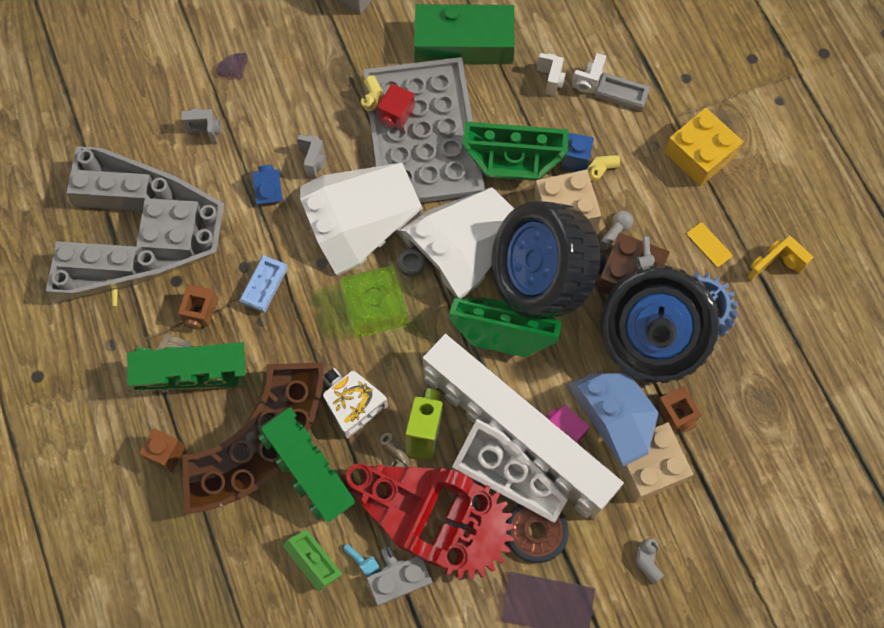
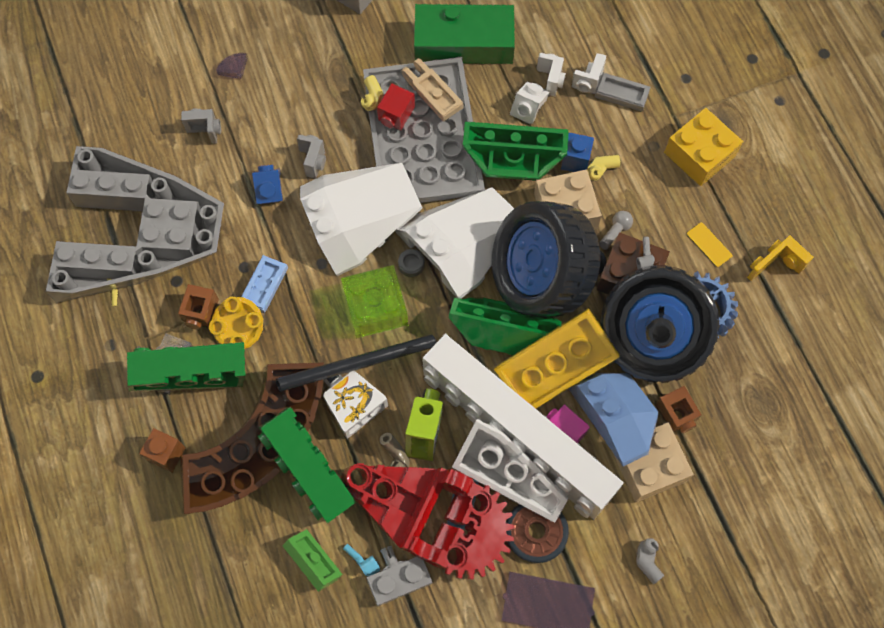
(237, 322): none -> yellow dish
(354, 363): none -> black piece
(433, 90): none -> tan hinge
(528, 102): none -> white bracket
(558, 360): none -> yellow tile

